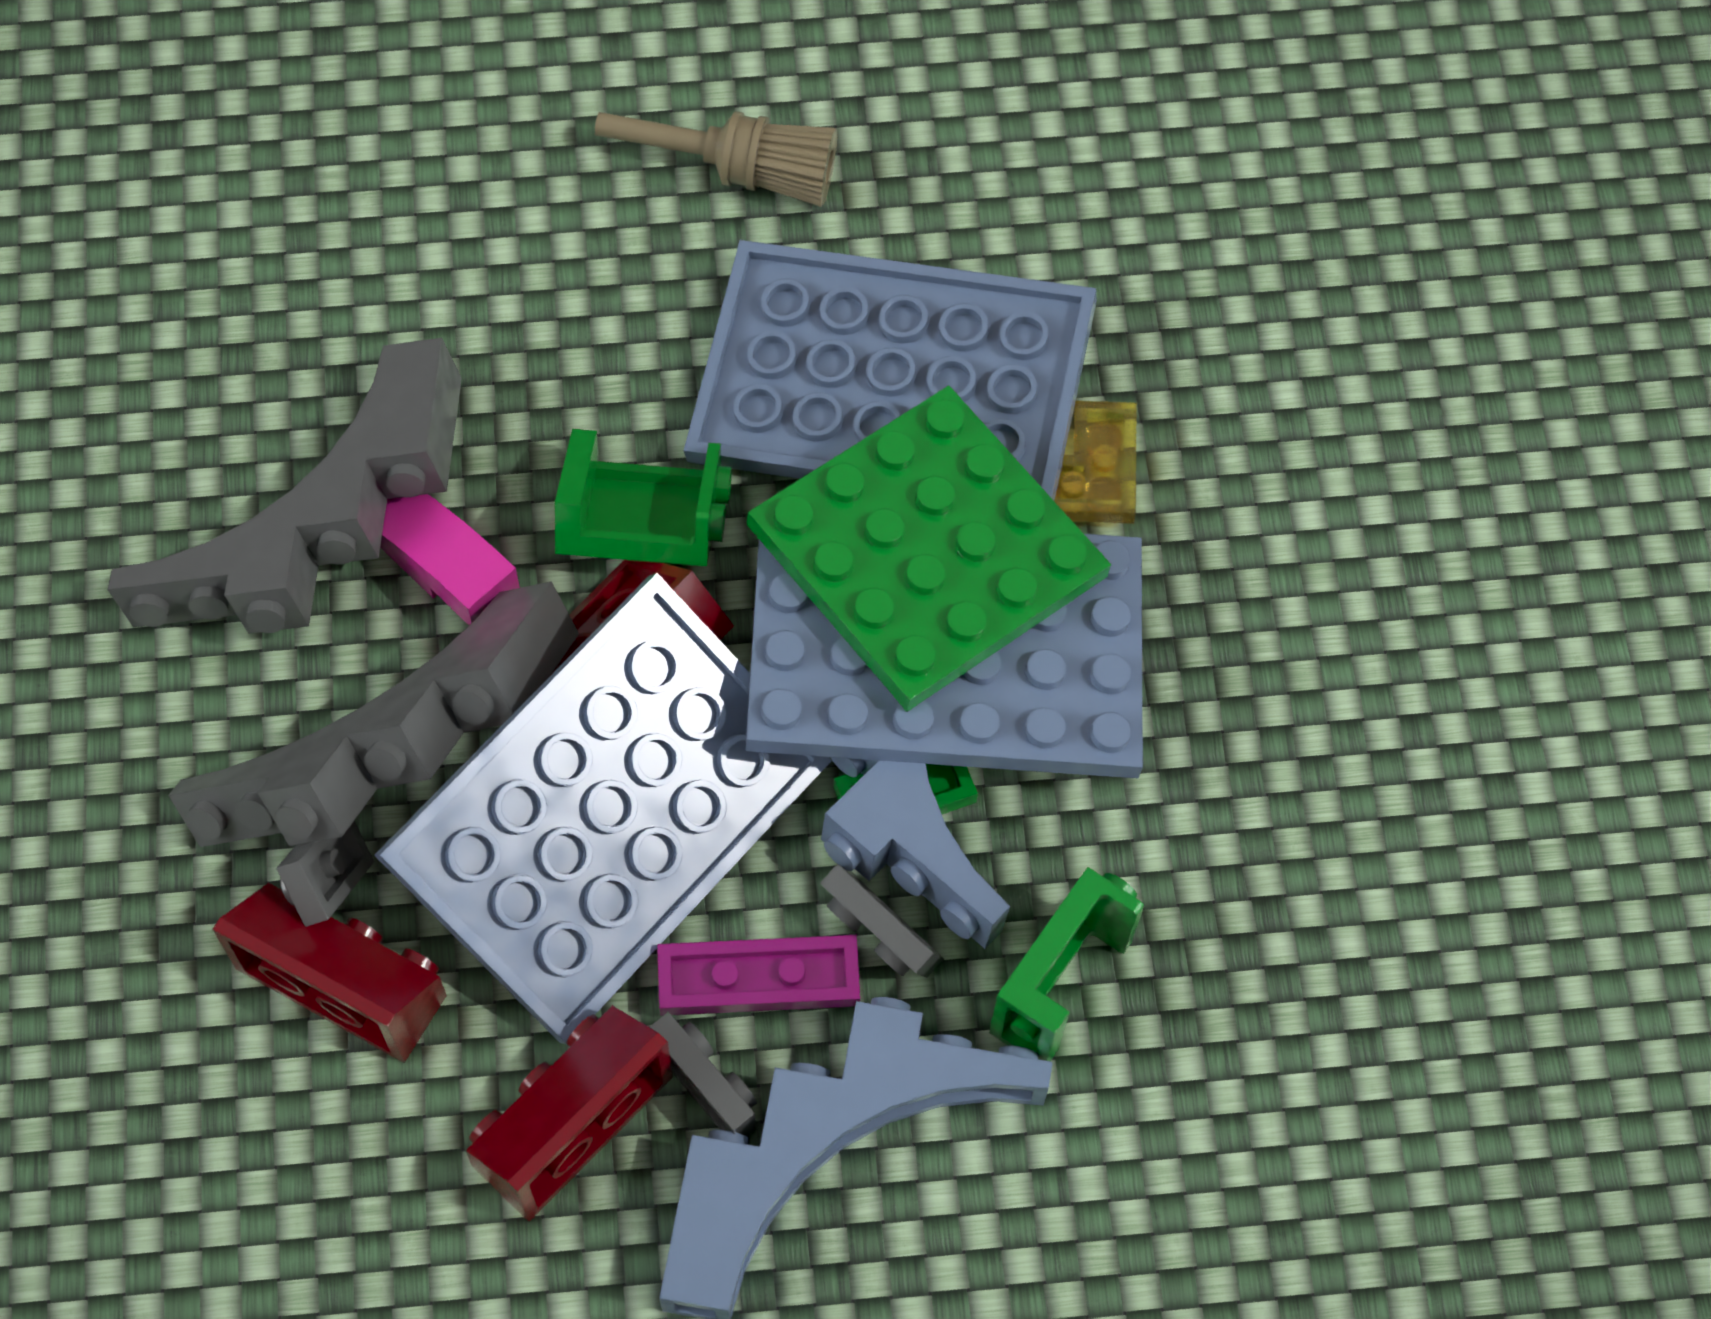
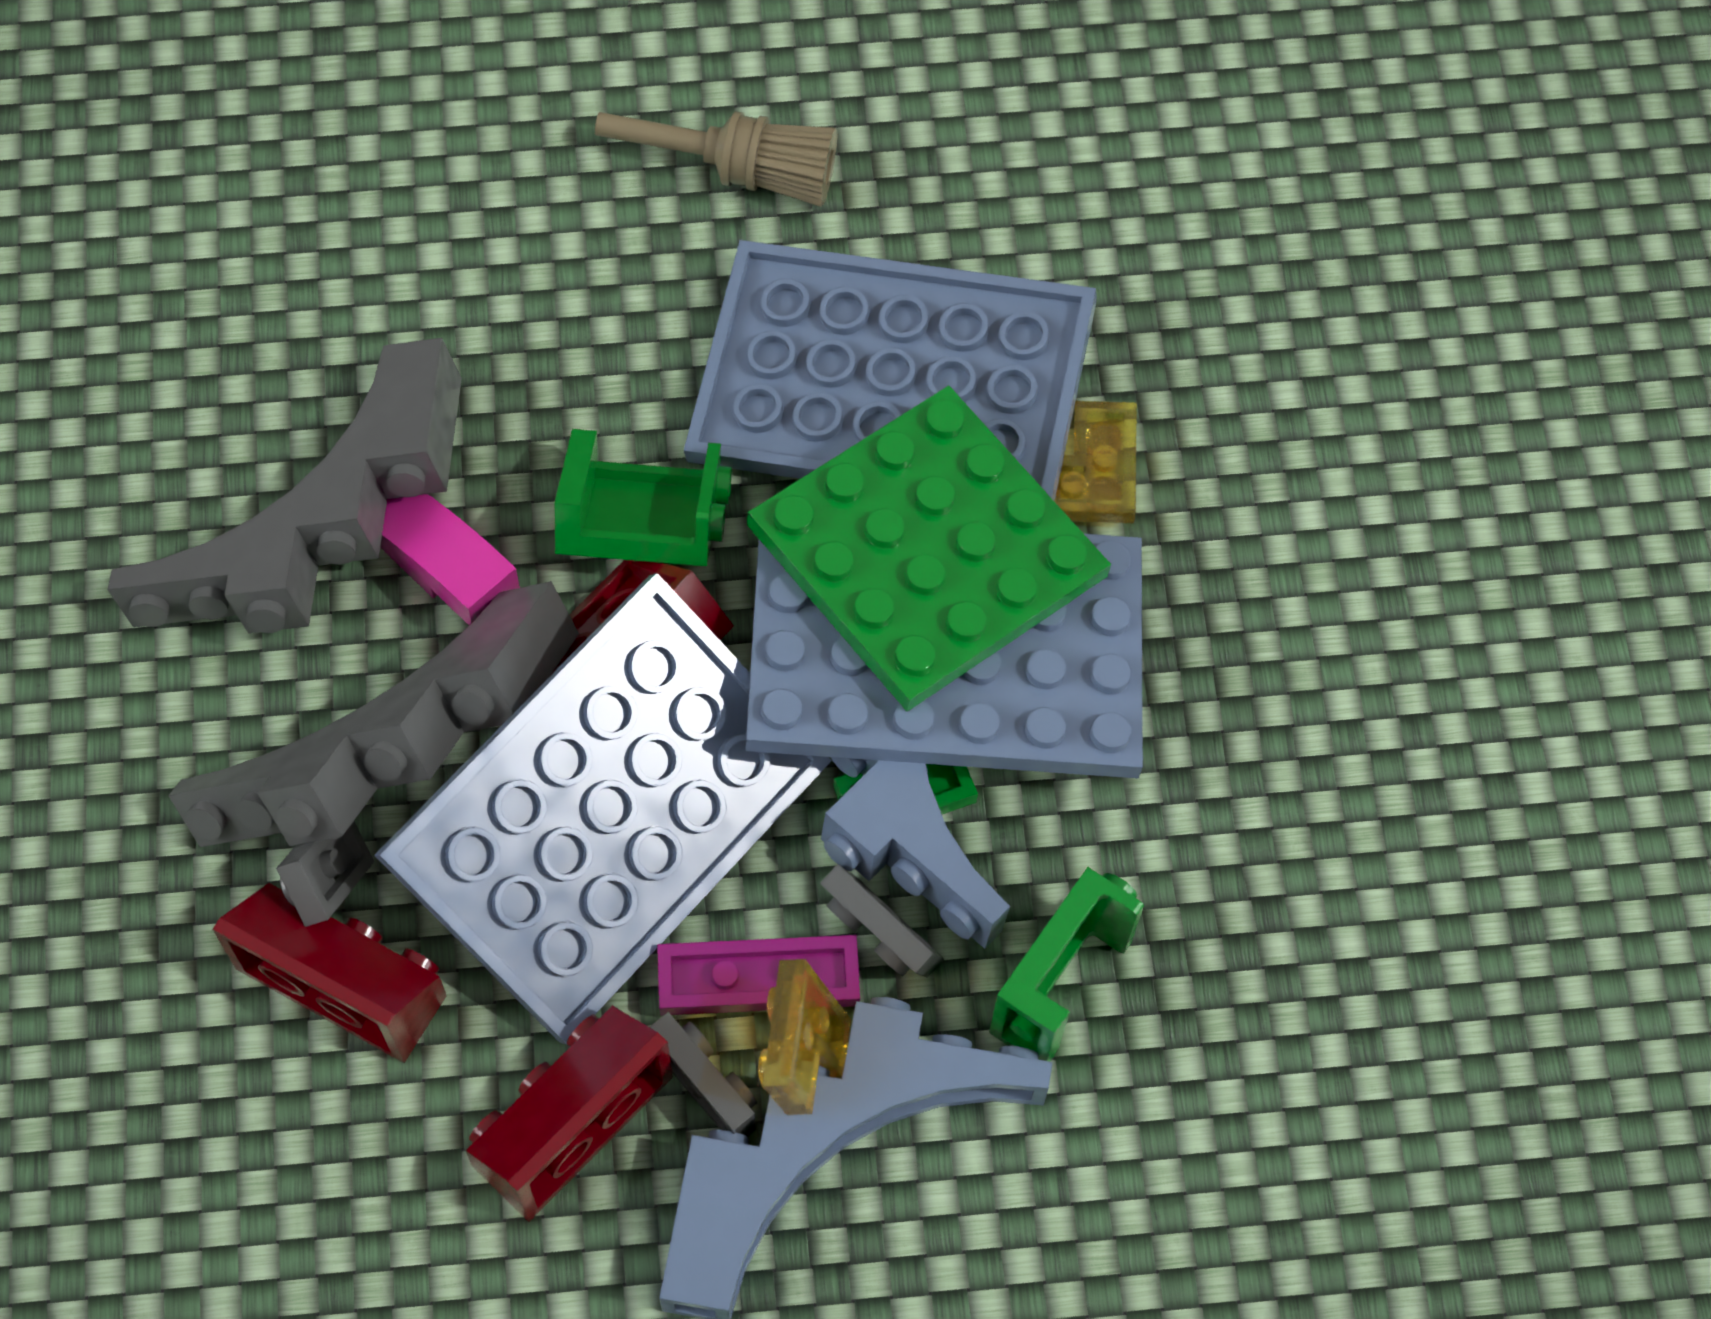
(805, 1033): none -> clear yellow plate

